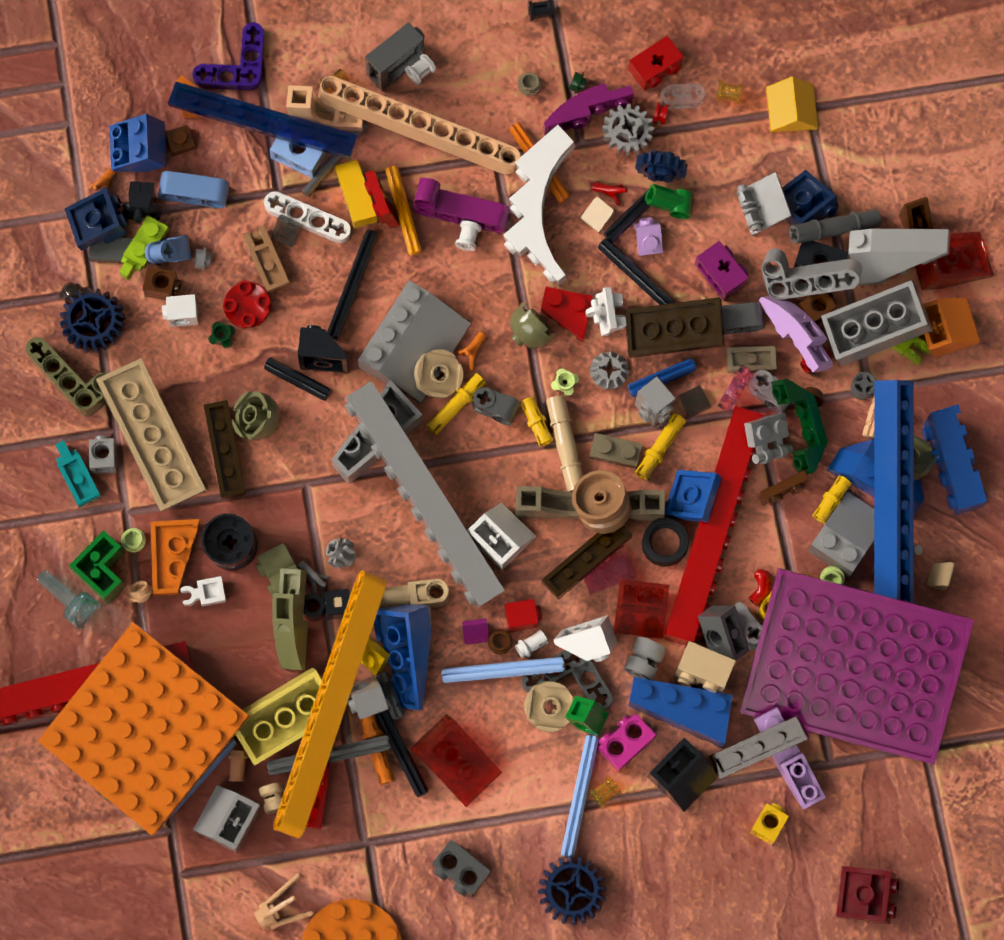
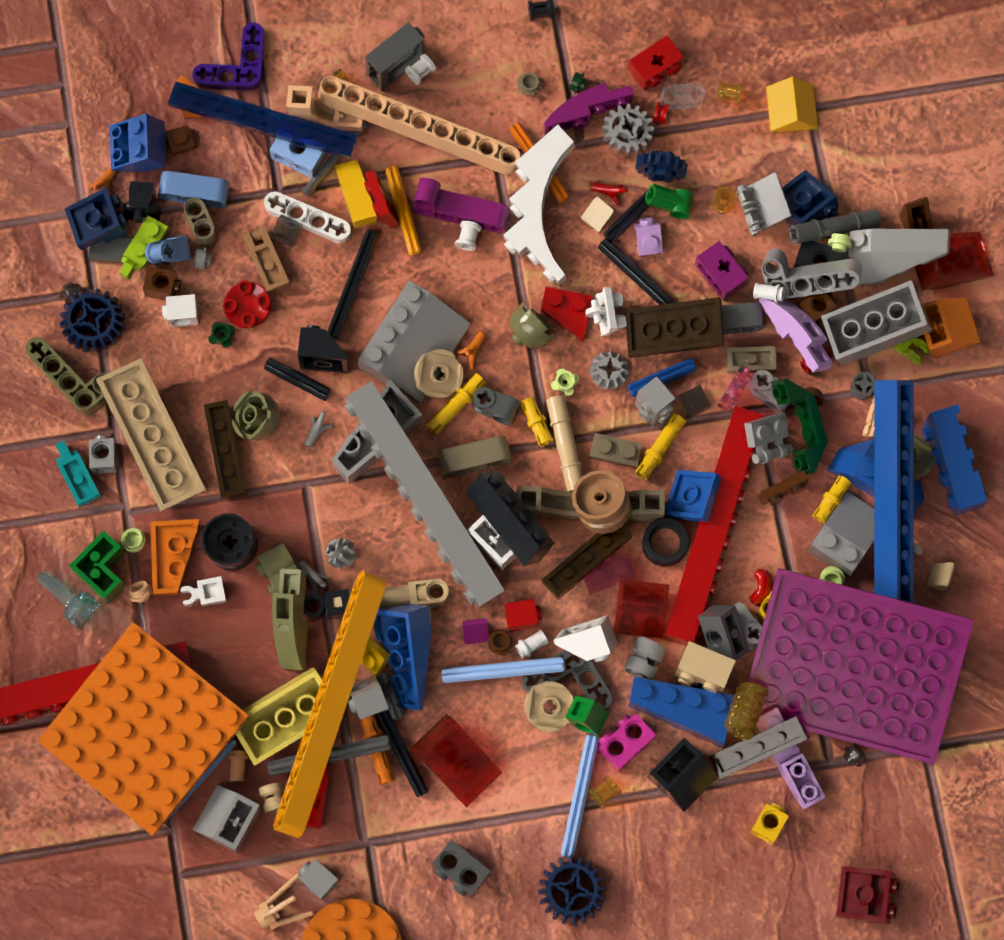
(200, 222): none -> dark tan beam
(316, 429): none -> light grey bar
(317, 879): none -> light grey brick
(474, 456): none -> dark tan beam
(510, 517): none -> black brick
(721, 206): none -> clear yellow bush
(745, 710): none -> clear yellow piece
(769, 292): none -> white pin
(840, 242): none -> yellowish green plate
(854, 755): none -> clear smoke plate

